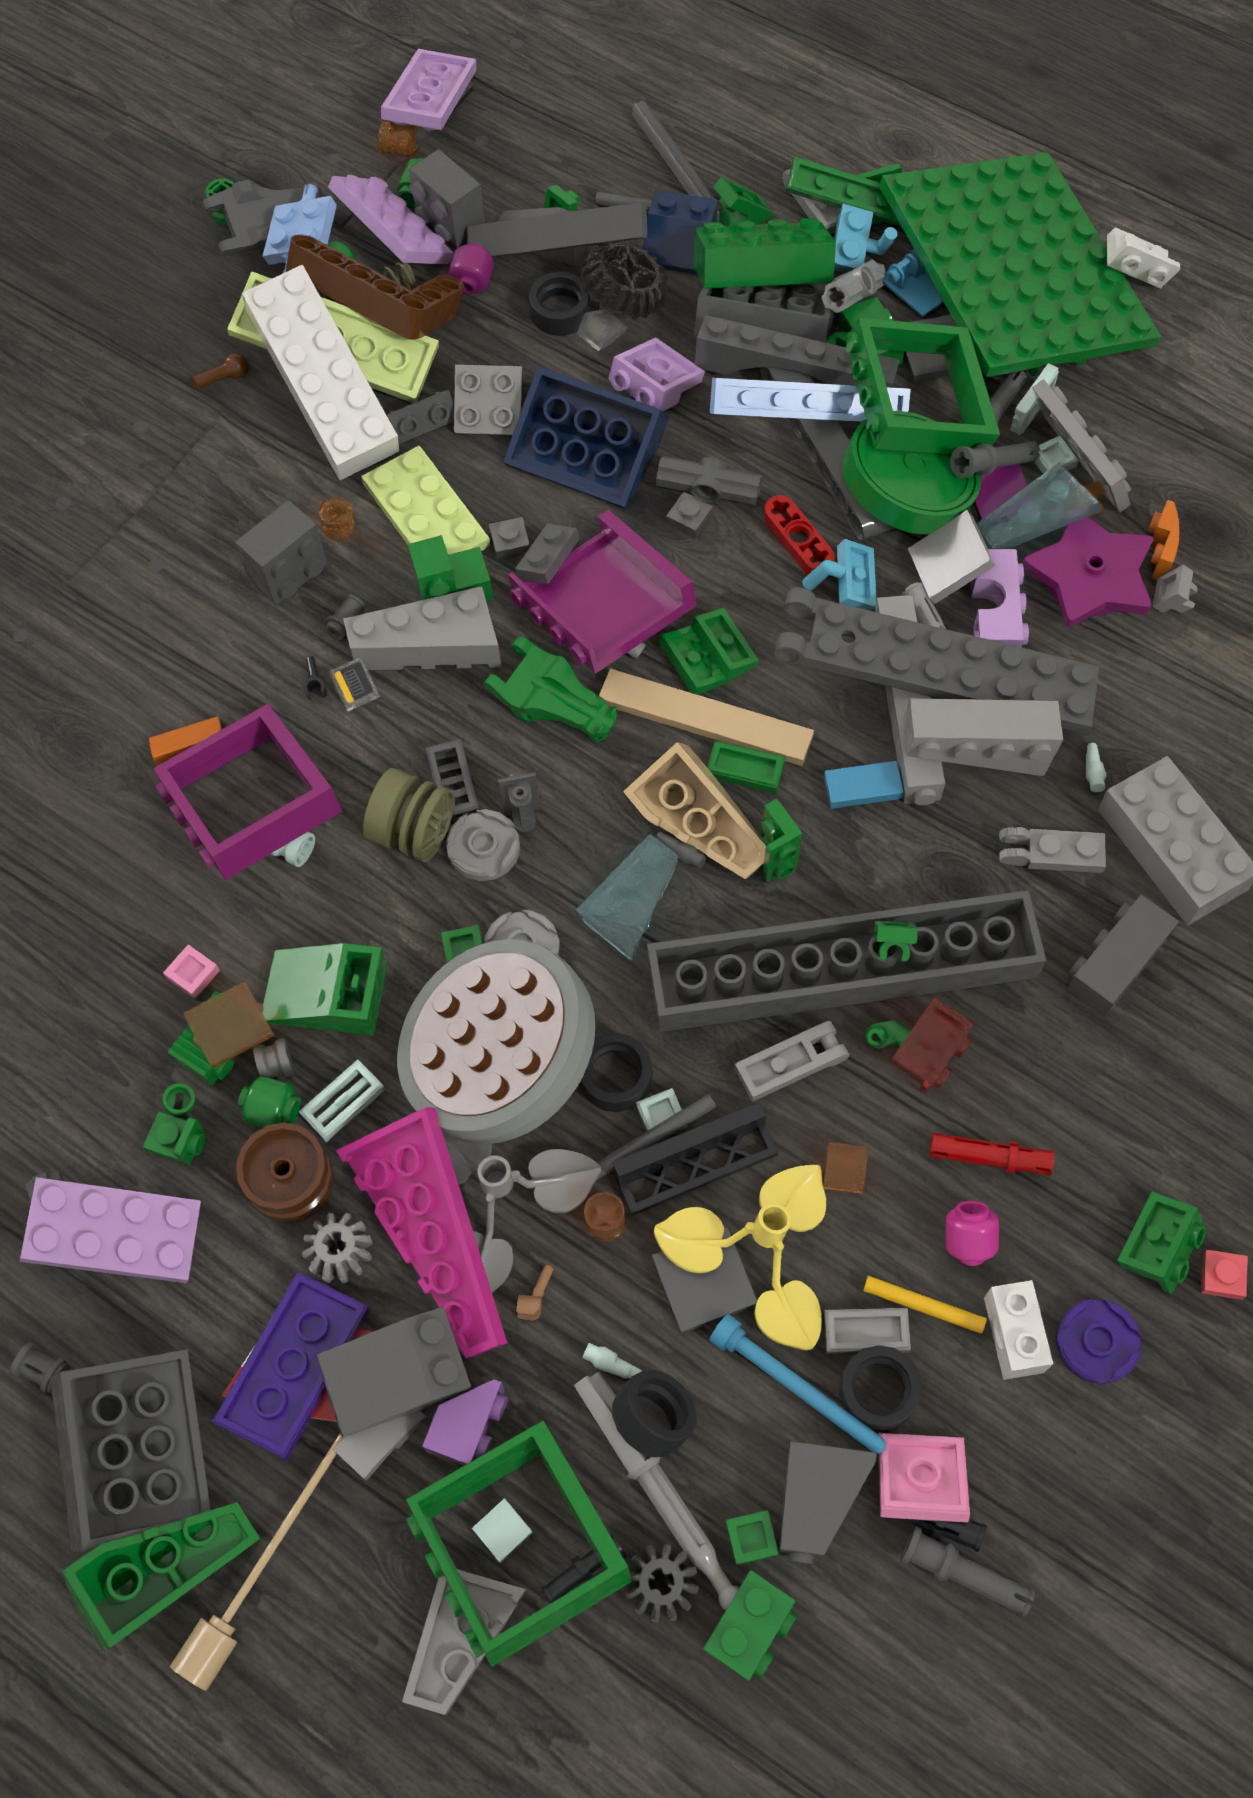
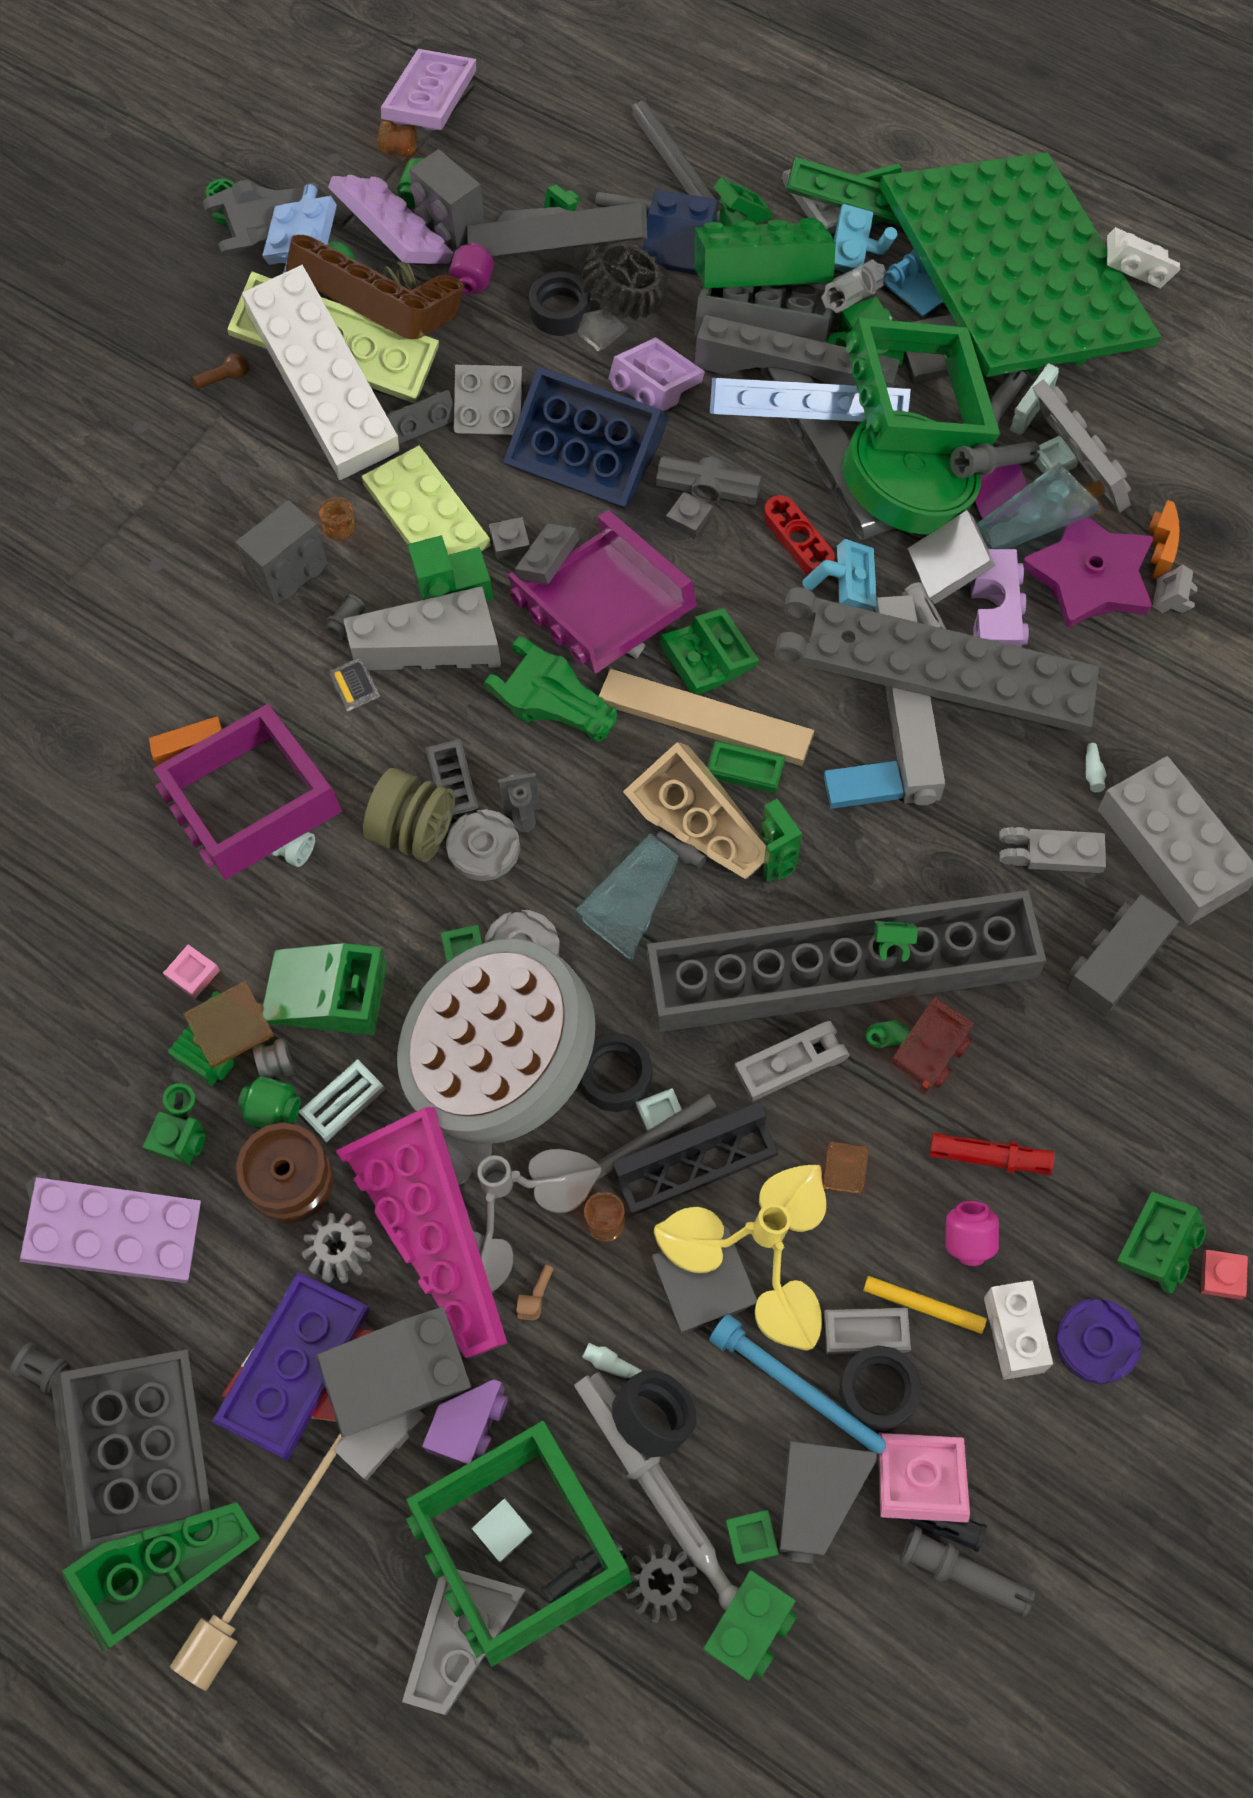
(313, 679): black hand -> none
(985, 733): light grey wedge -> none

